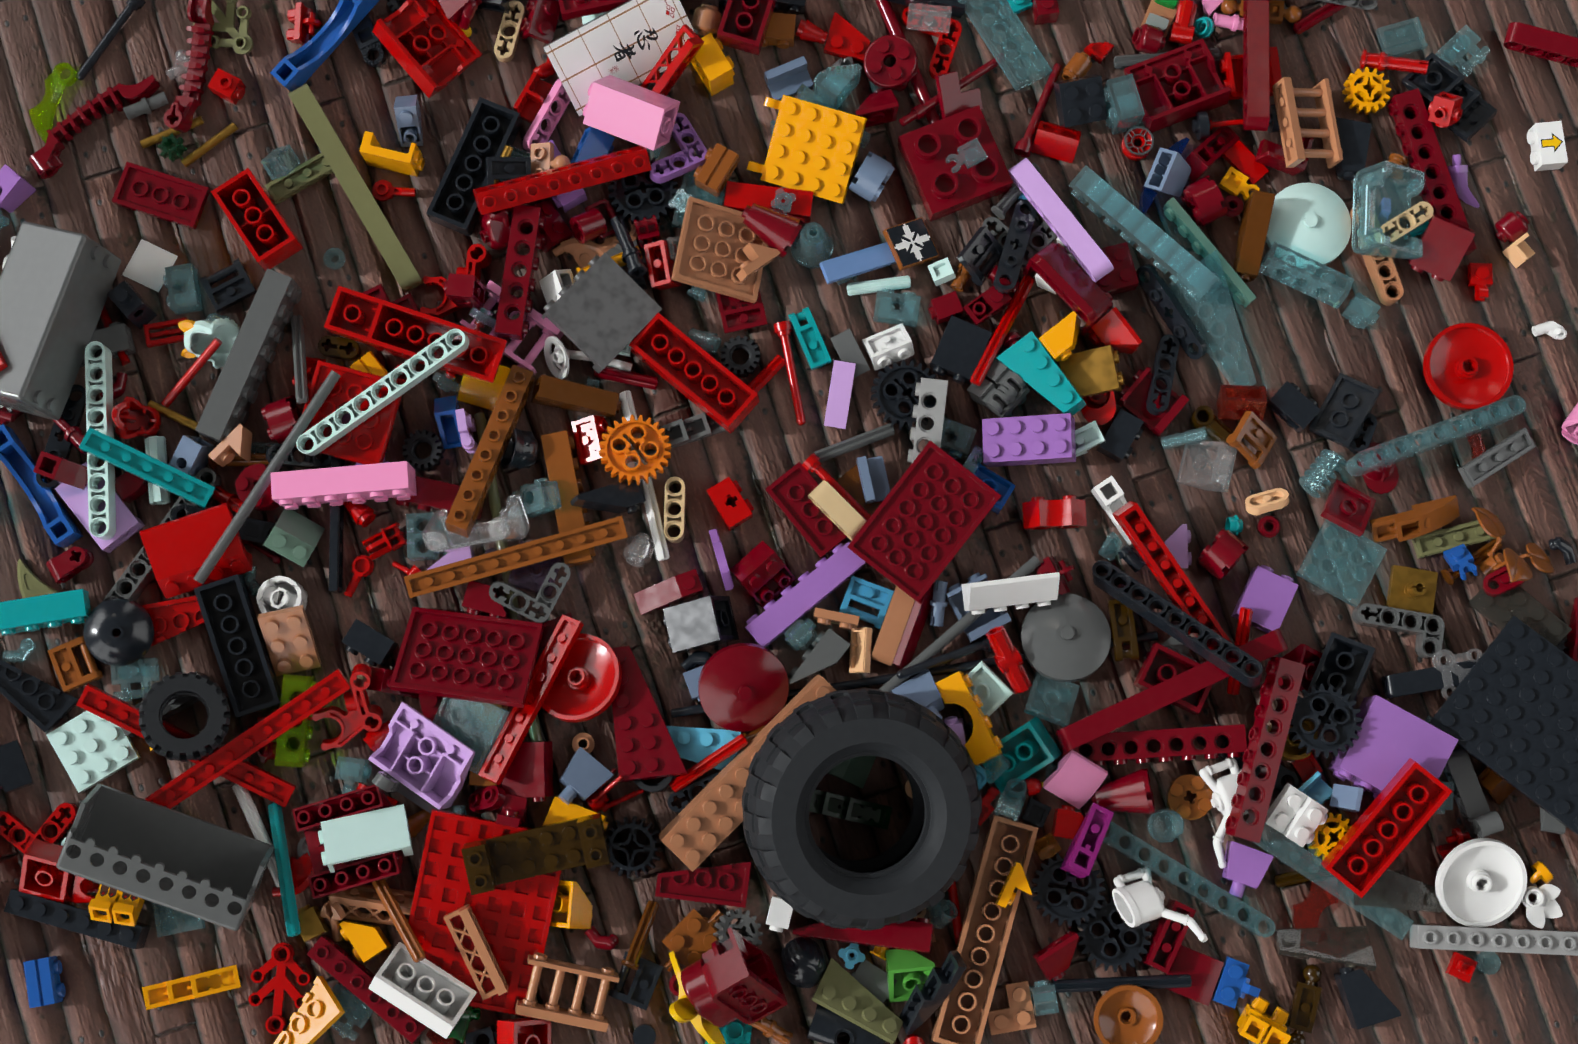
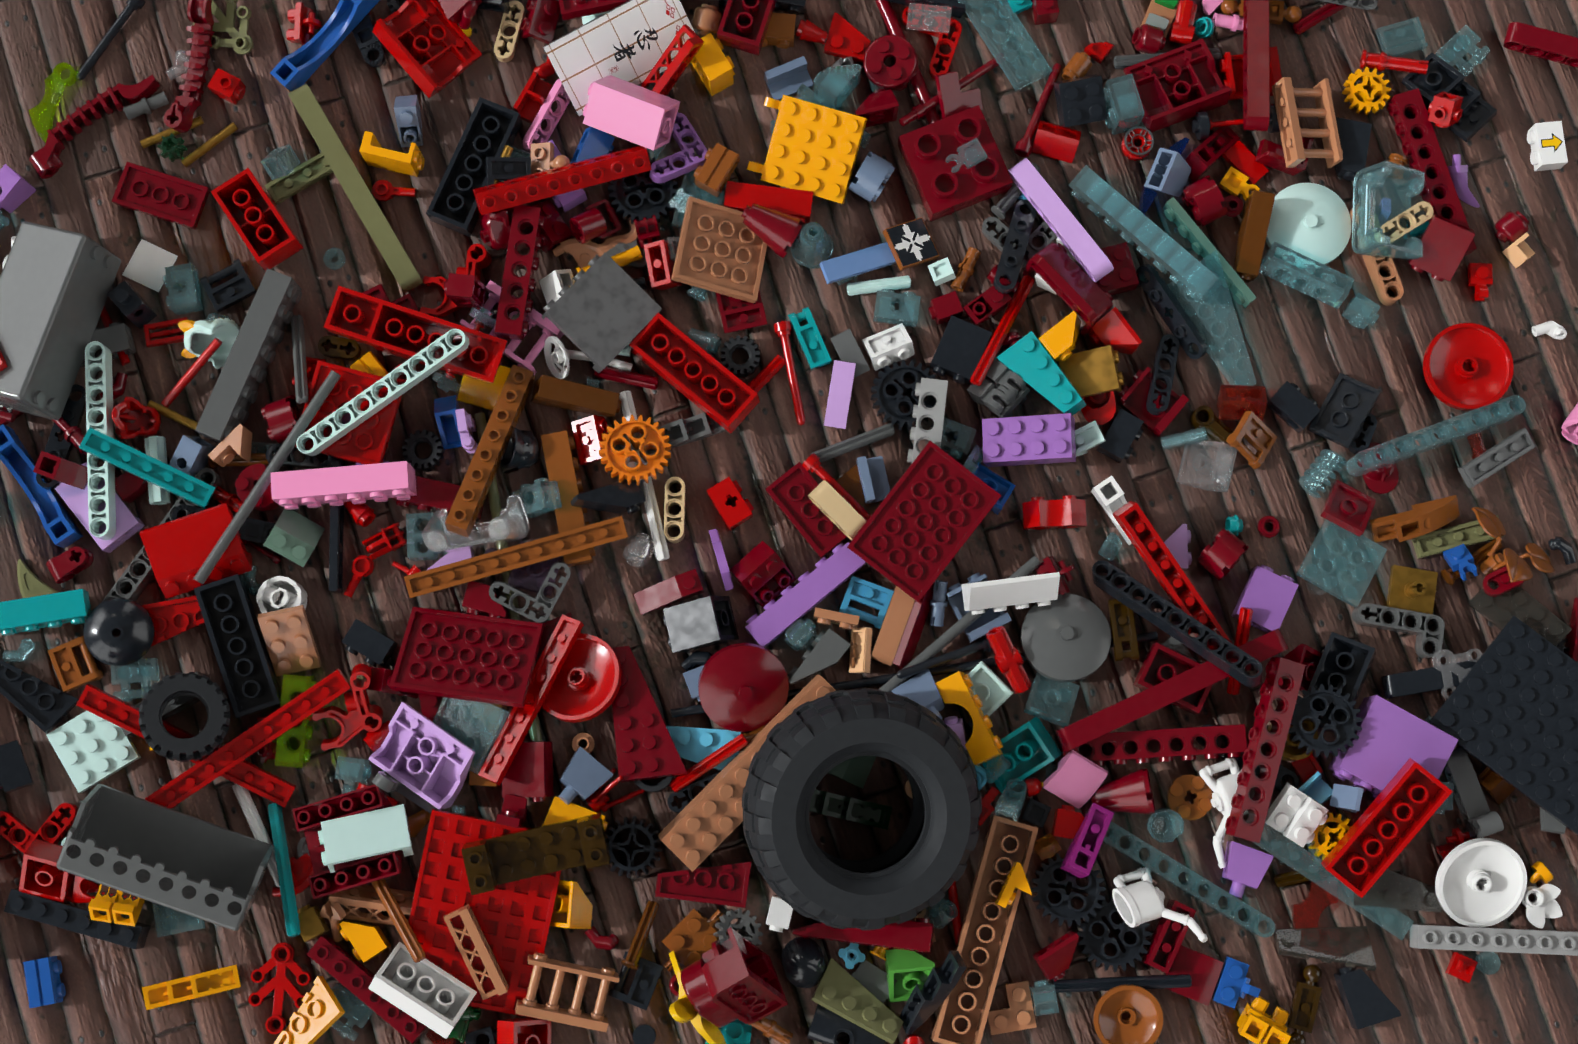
(487, 799): dark red plate -> none
(630, 255): black pin -> none
(758, 257): nougat slope -> none
(786, 206): clear light blue plate -> none
(976, 252): black plate -> none
(1131, 558): black pin -> none
(1267, 501): light nougat plate -> none

